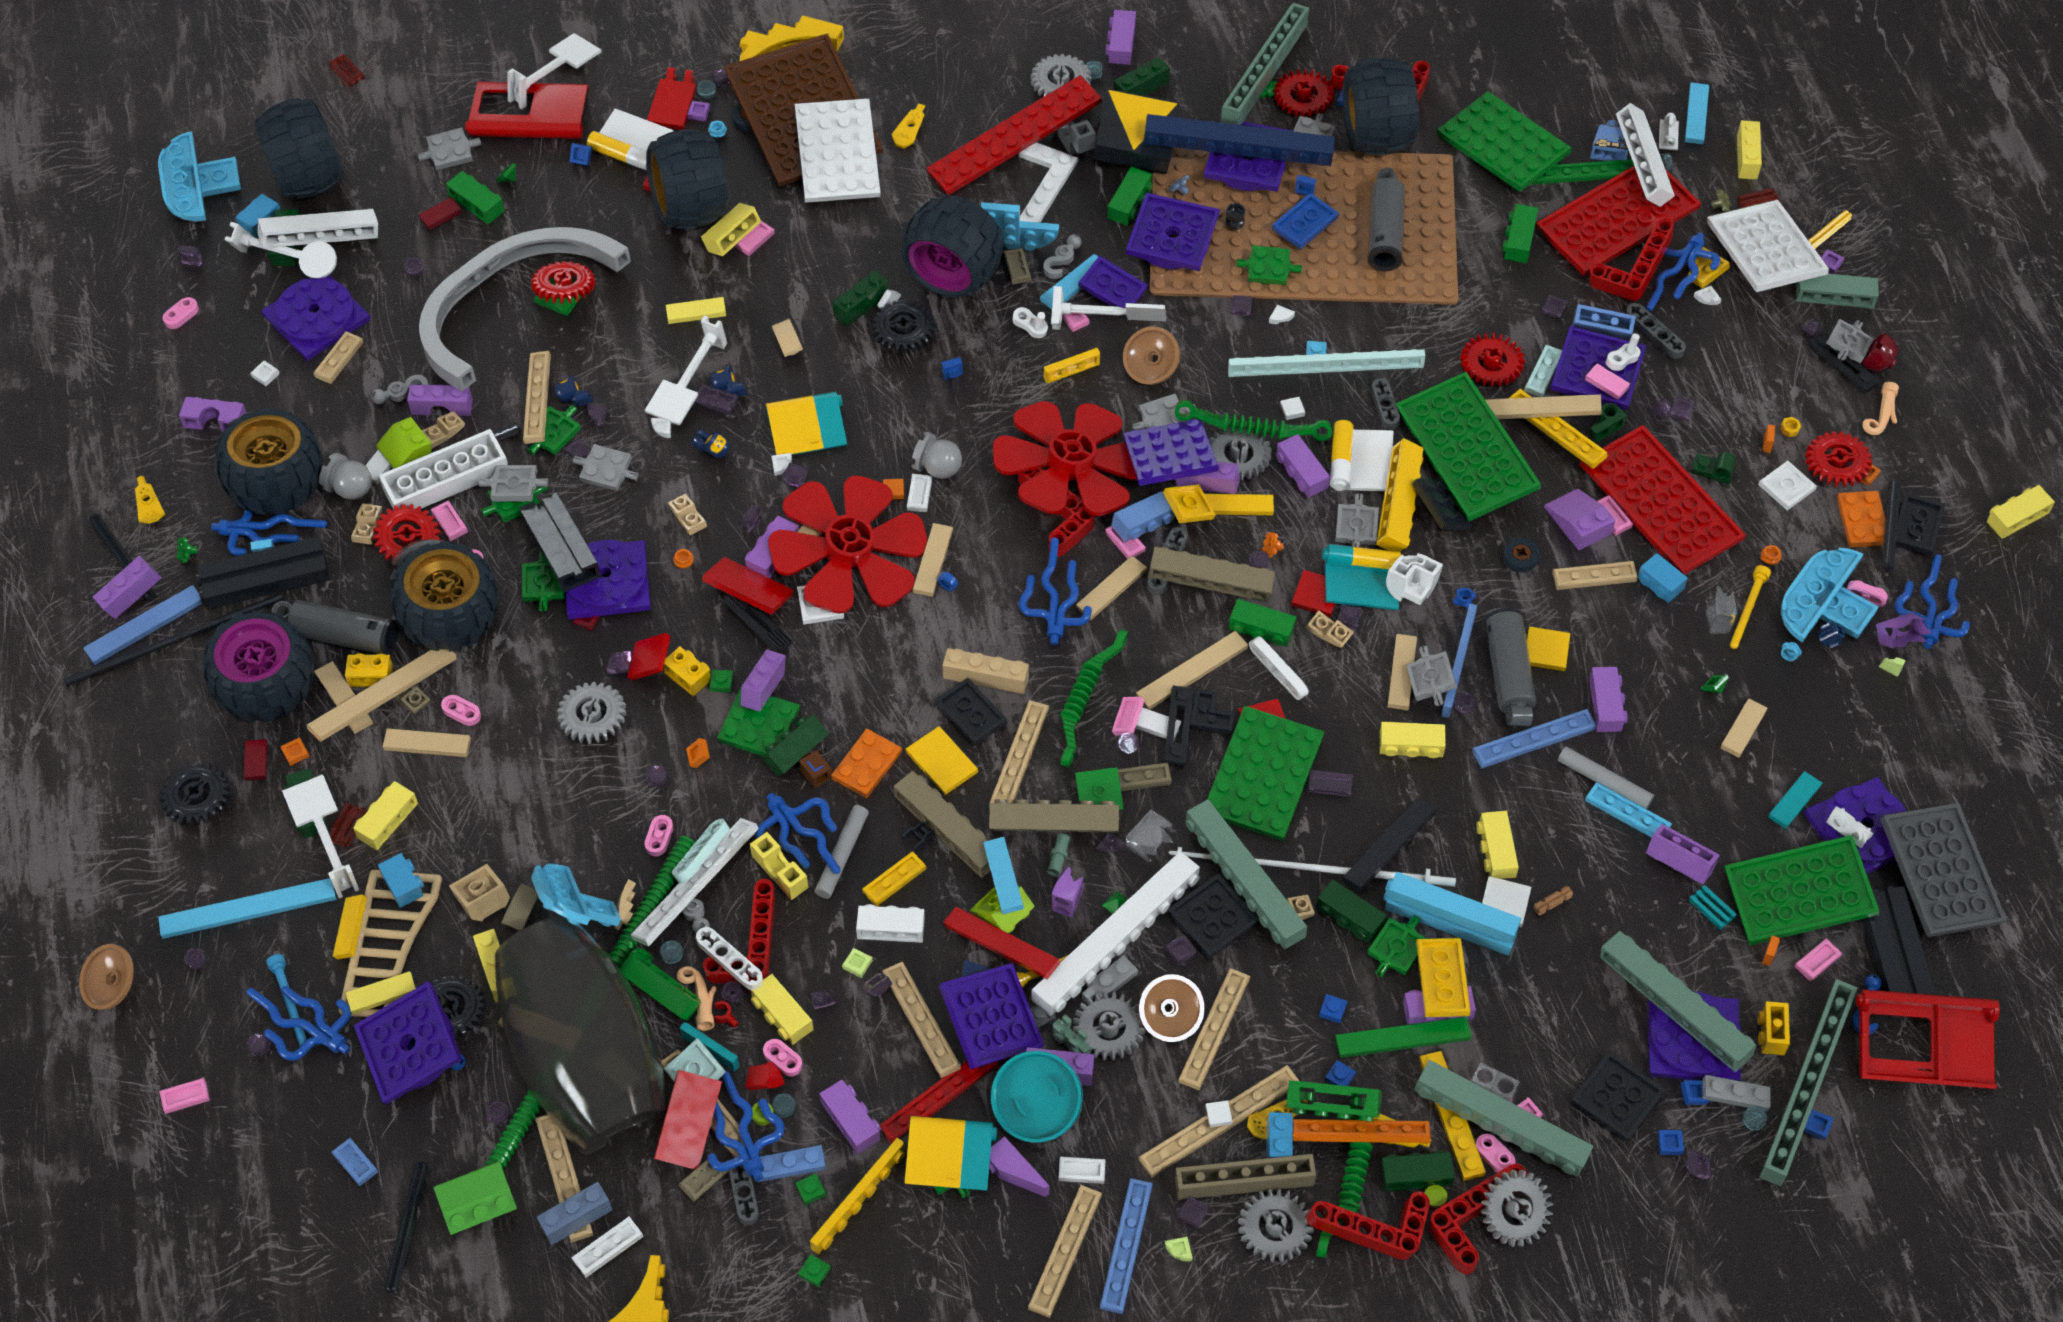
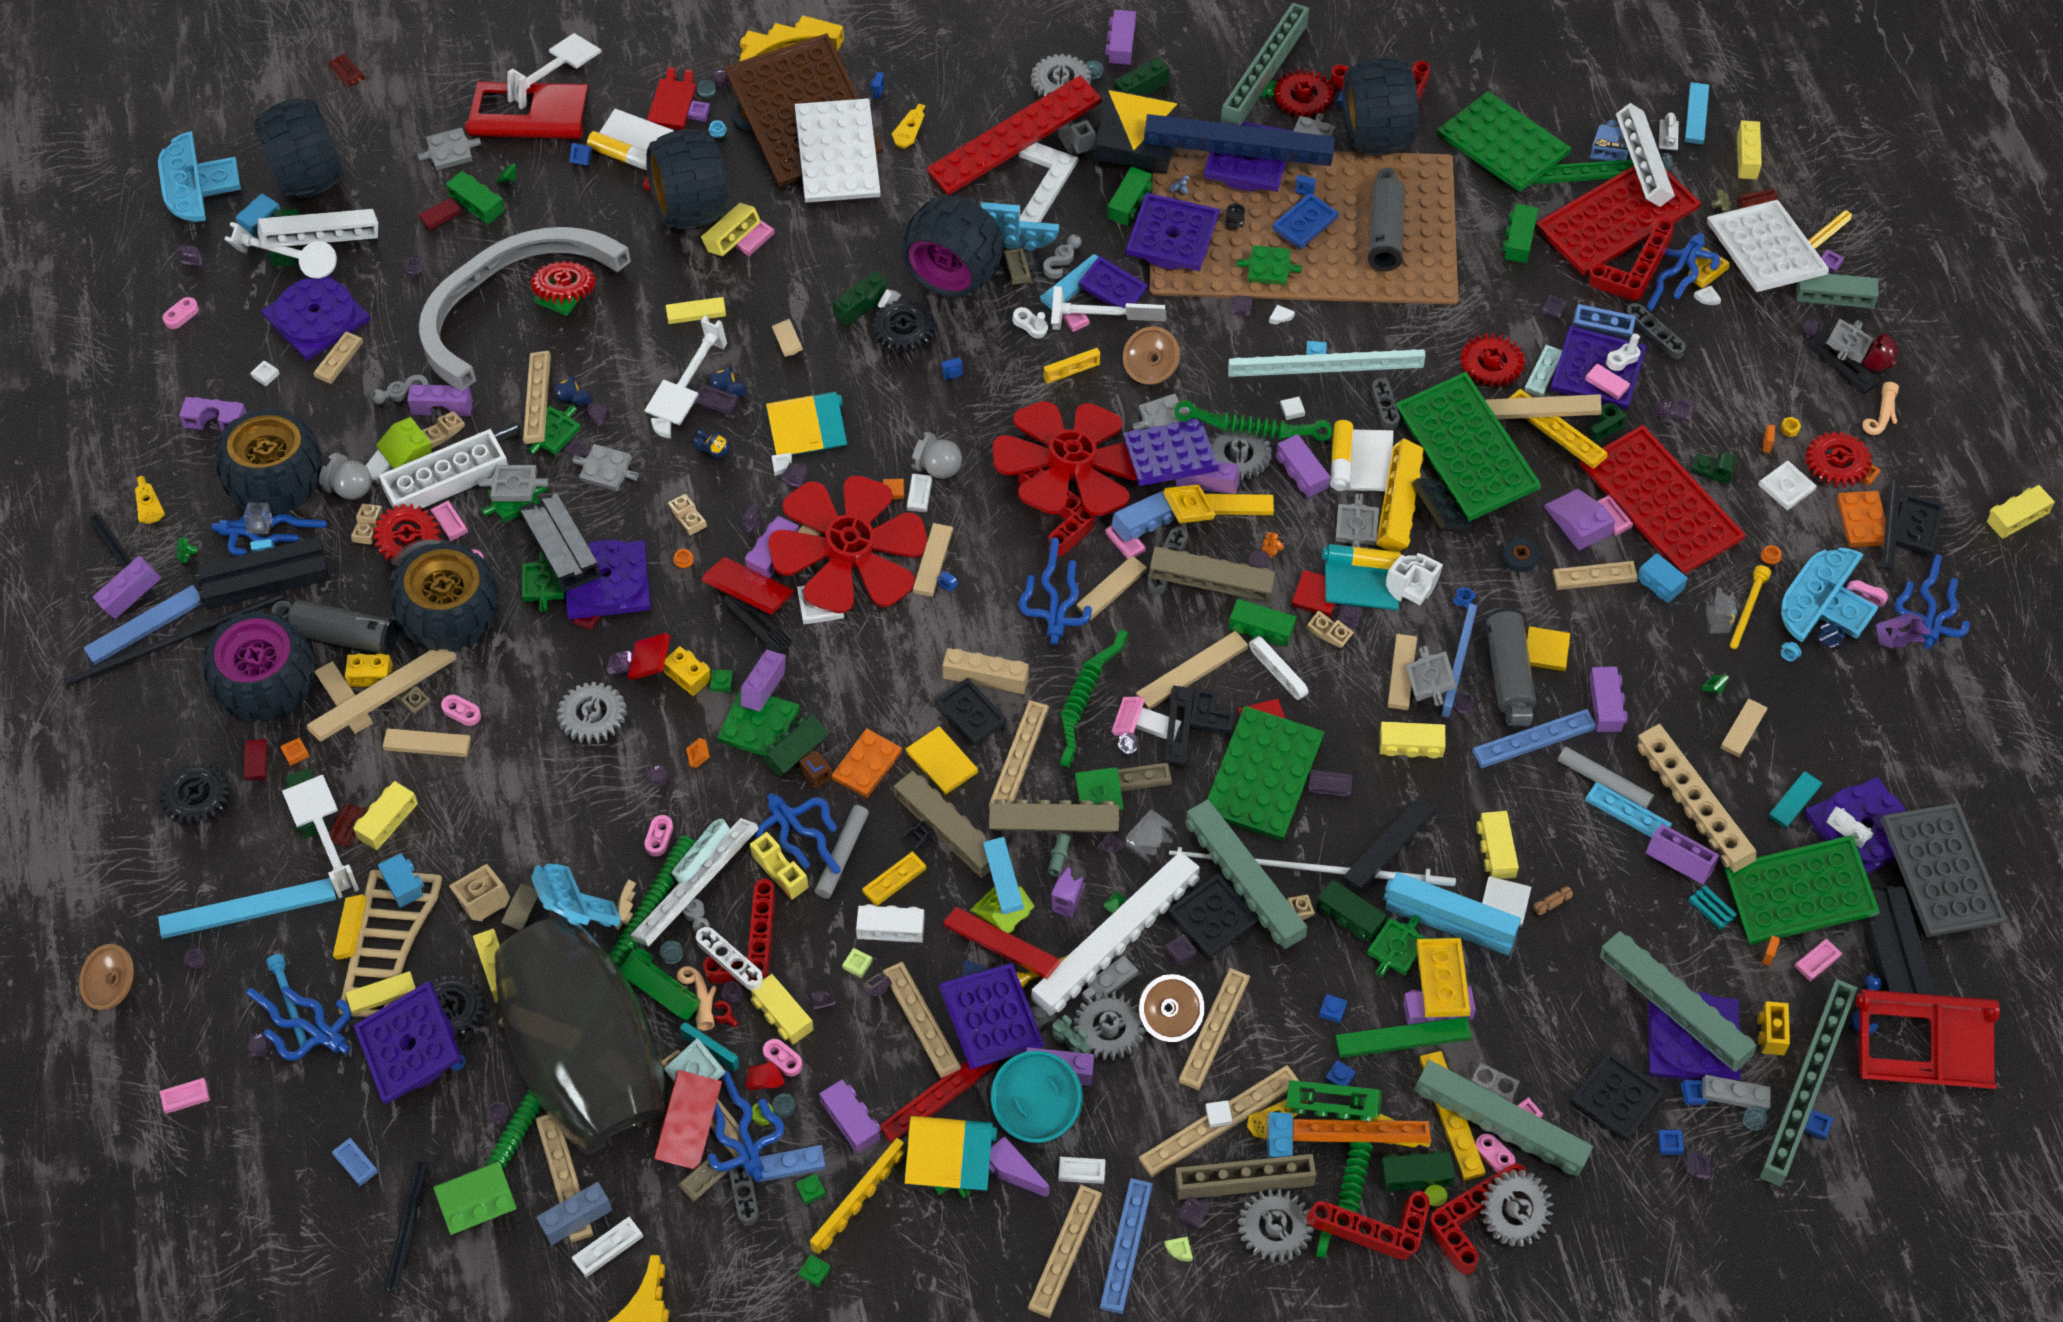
(258, 518): none -> clear brick
(877, 85): none -> blue plate
(1658, 739): none -> tan brick
(1893, 666): yellowish green tile -> none

